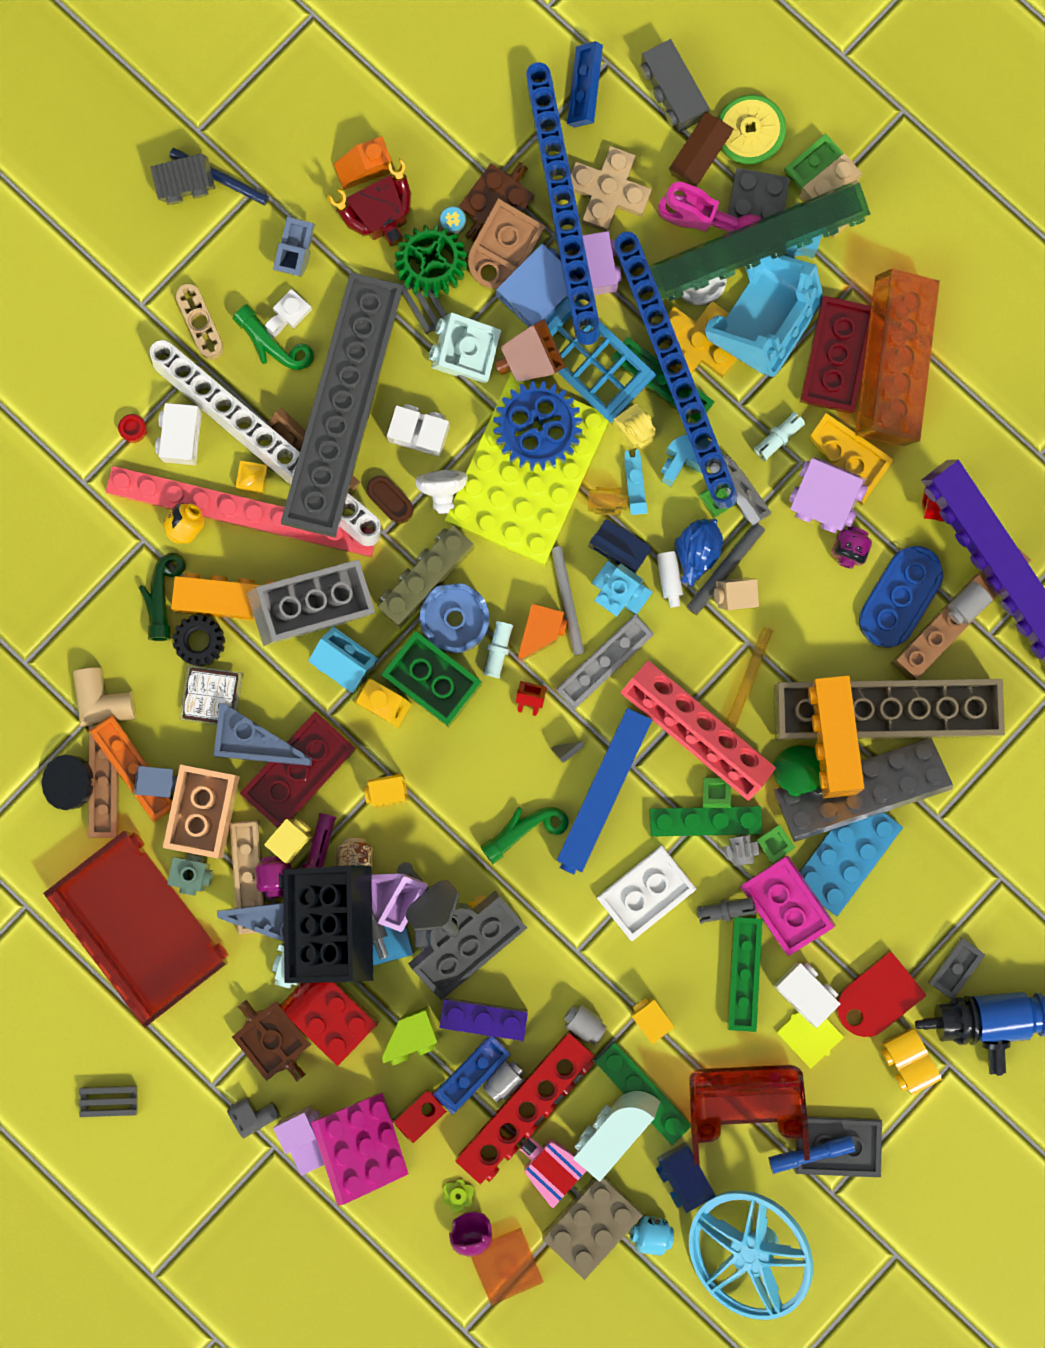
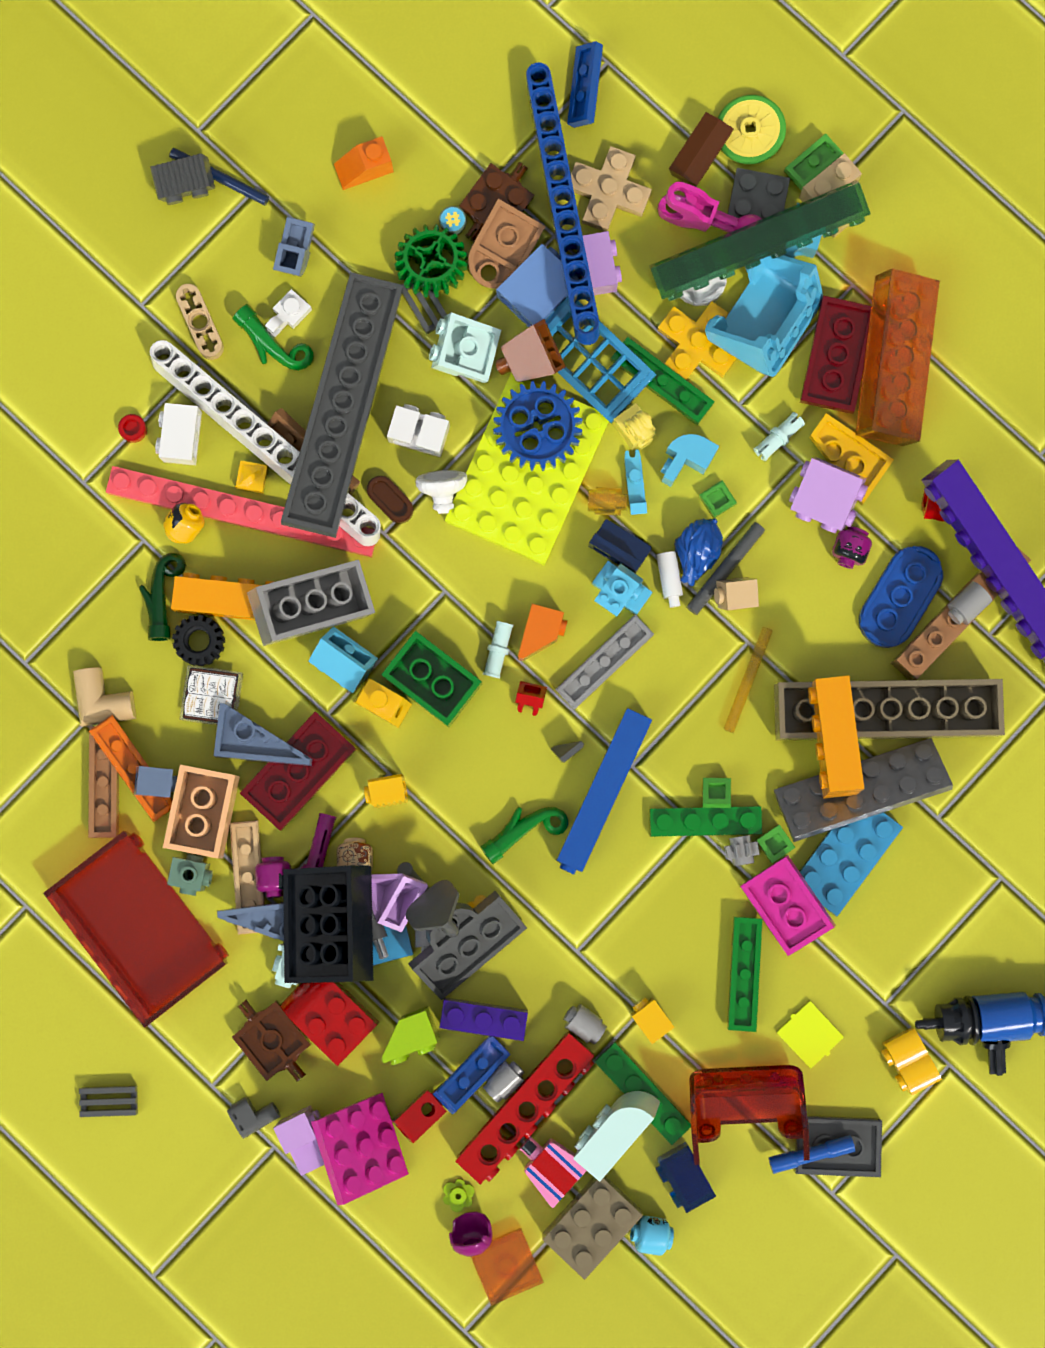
(67, 782): black tile -> none
(290, 840): light yellow brick -> none
(378, 208): dark red torso -> none
(431, 571): olive brick -> none
(448, 599): medium blue plate -> none
(567, 600): light grey bar -> none
(646, 893): white tile -> none
(672, 356): blue beam -> none
(673, 85): dark grey brick -> none
(698, 730): coral brick -> none
(726, 910): dark grey pin -> none
(748, 499): light grey hinge -> none
(752, 1254): medium azure wheel -> none
(797, 770): green dish -> none
(807, 993): white brick -> none
(881, 996): red tile -> none
(956, 968): dark grey plate -> none

